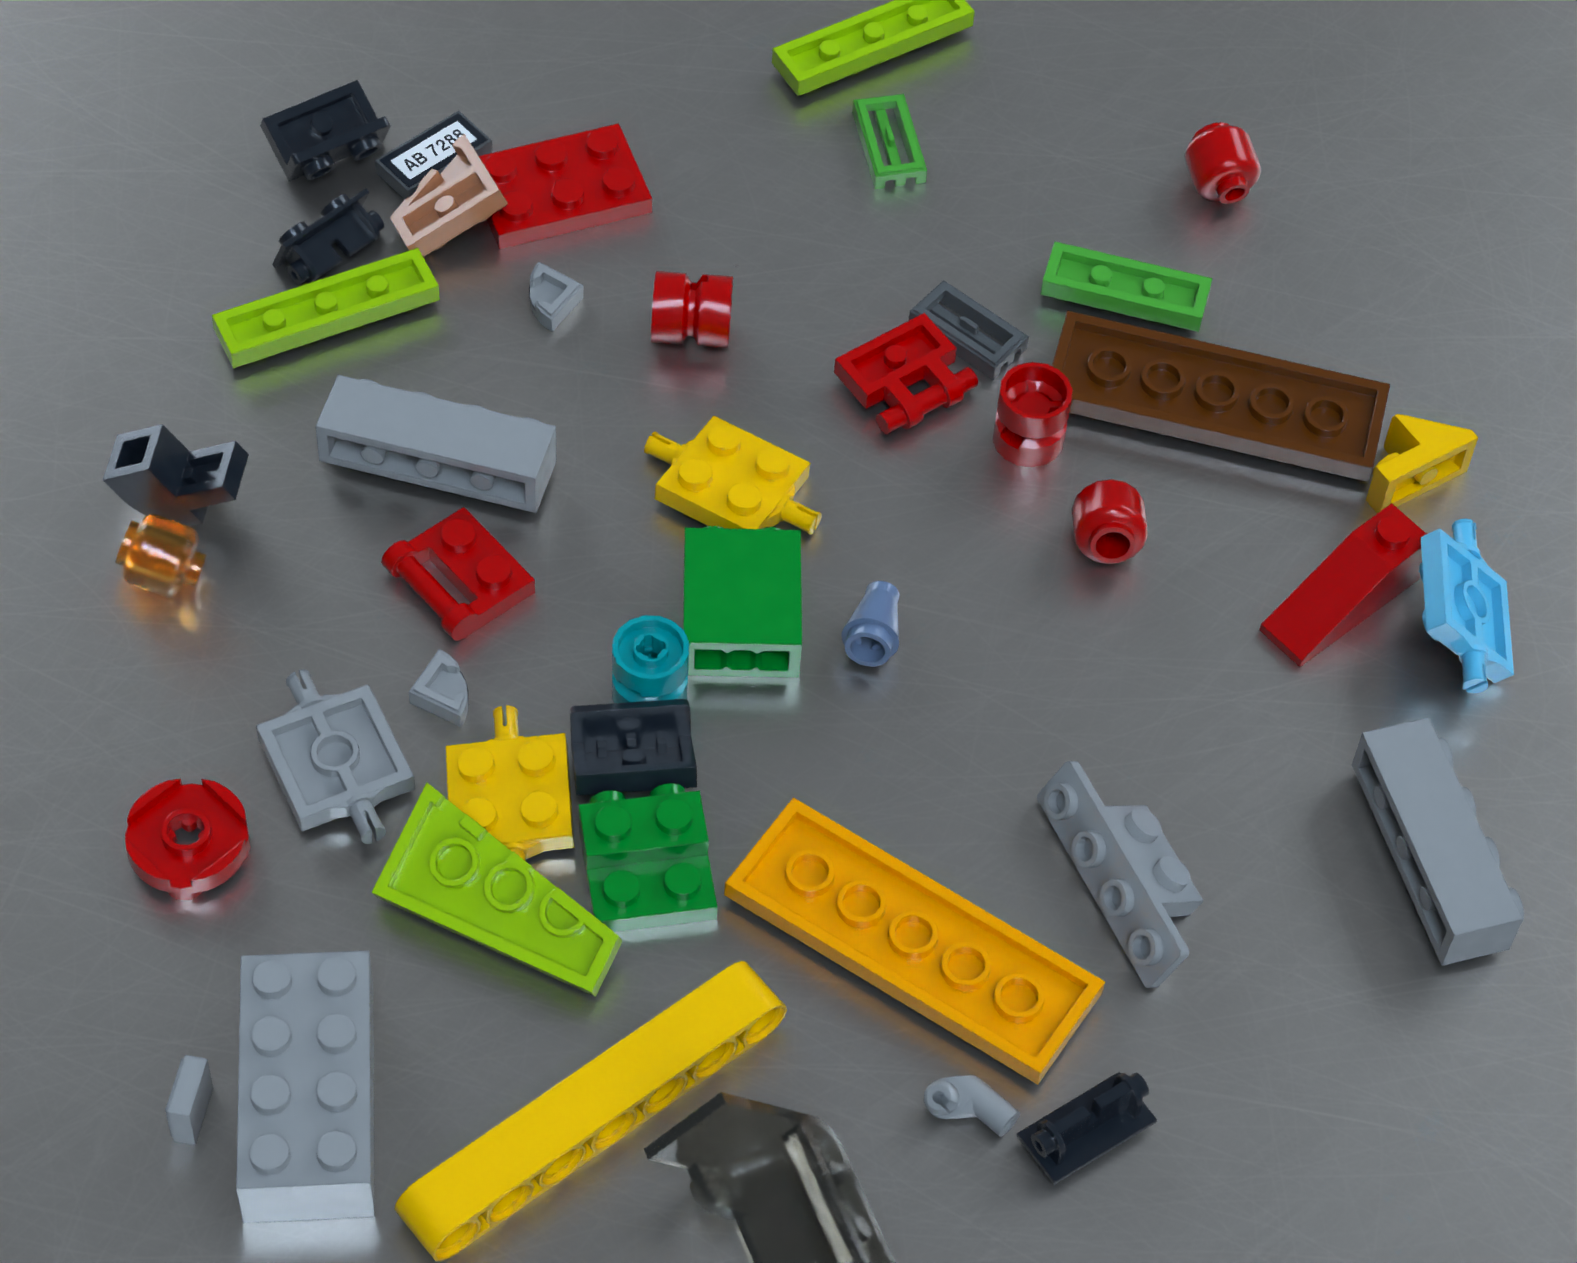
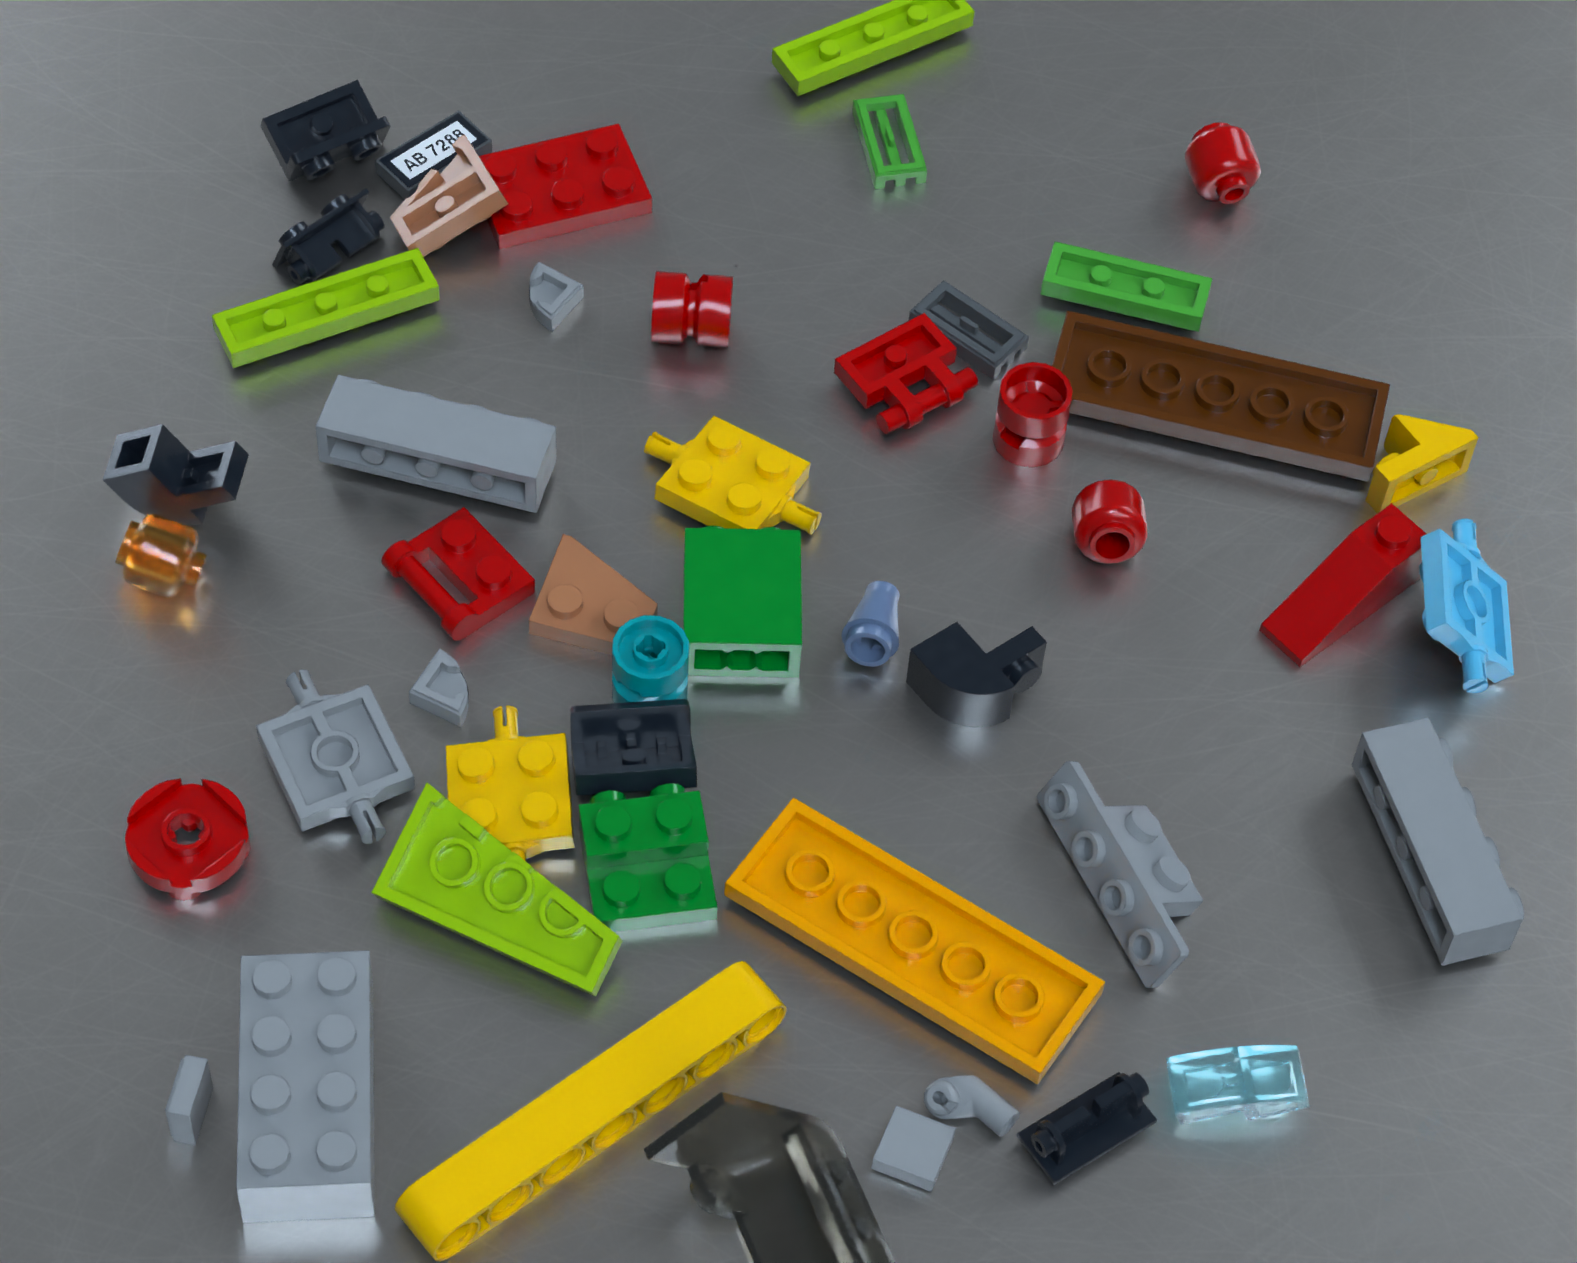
(585, 600): none -> nougat wing
(913, 1148): none -> light grey tile
(973, 685): none -> black brick
(1237, 1079): none -> clear light blue slope

